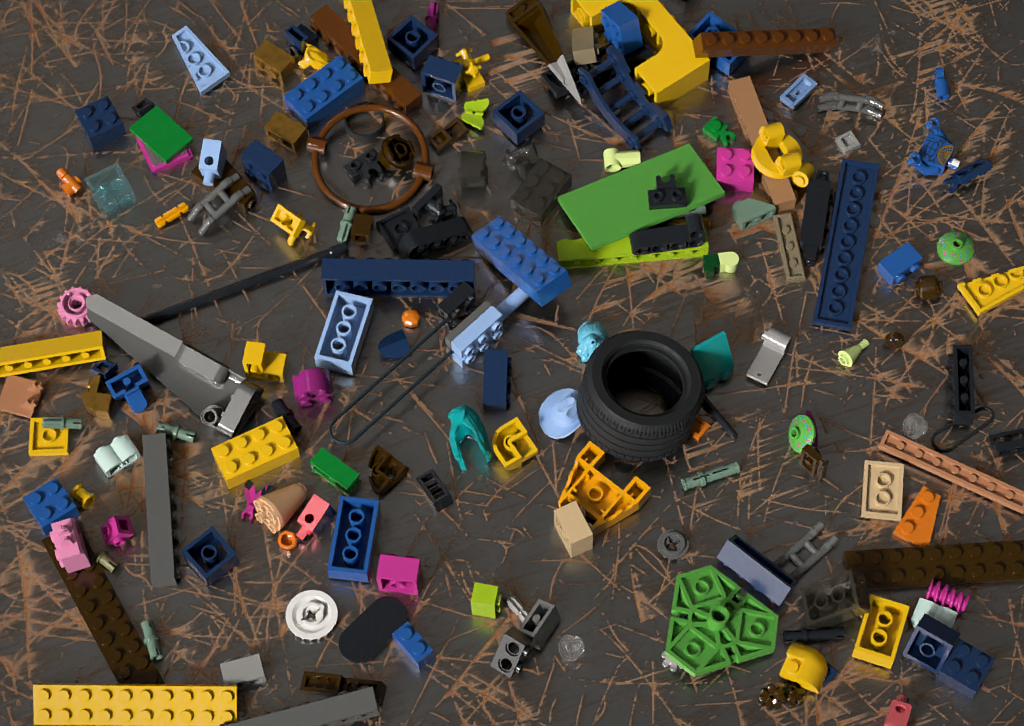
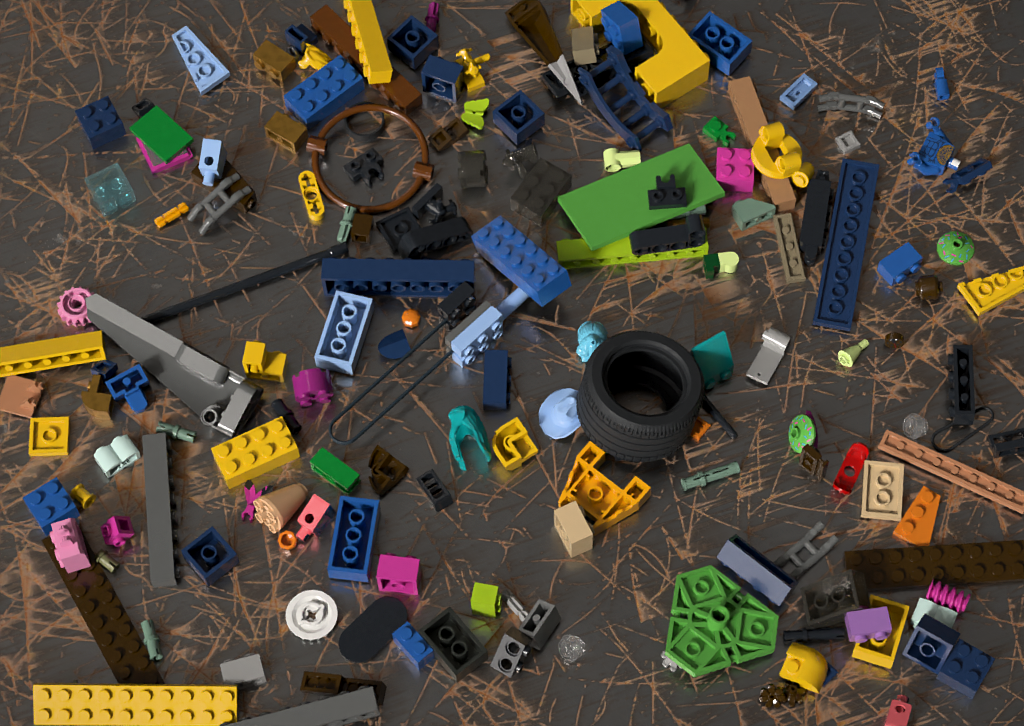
(61, 422): sand green axle -> none
(71, 184): orange plate -> none
(264, 166): dark blue brick -> none
(292, 223): yellow piece -> none
(310, 202): none -> yellow beam
(396, 153): dark brown cone -> none
(454, 644): none -> pearl dark grey brick
(676, 537): dark grey gear -> none
(764, 42): reddish brown brick -> none
(854, 458): none -> red piece
(868, 624): none -> medium lavender brick

